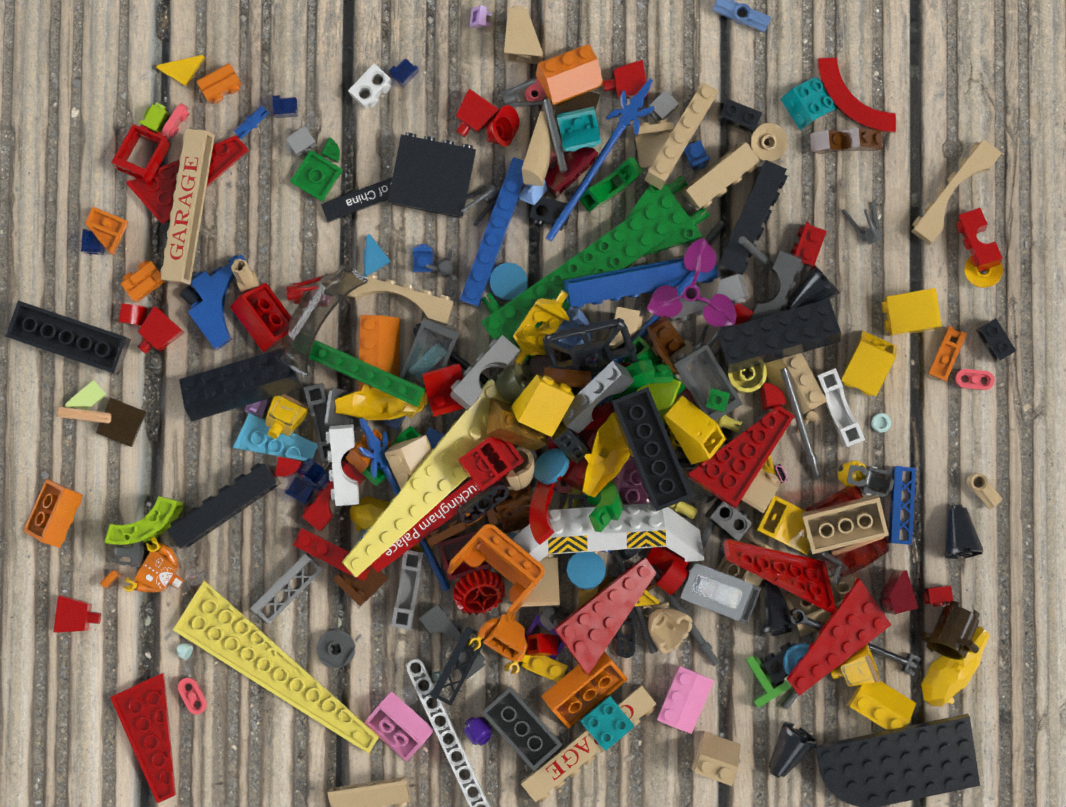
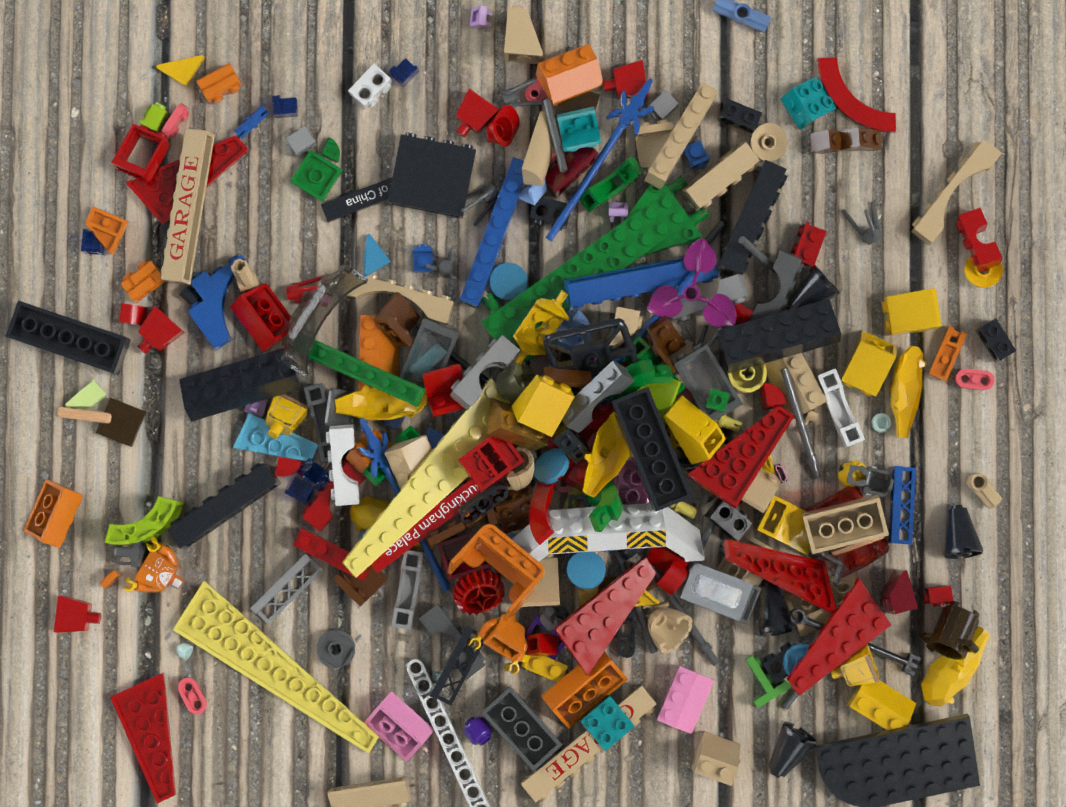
(398, 319): none -> reddish brown bracket
(618, 209): none -> lavender tile
(906, 378): none -> yellow piece

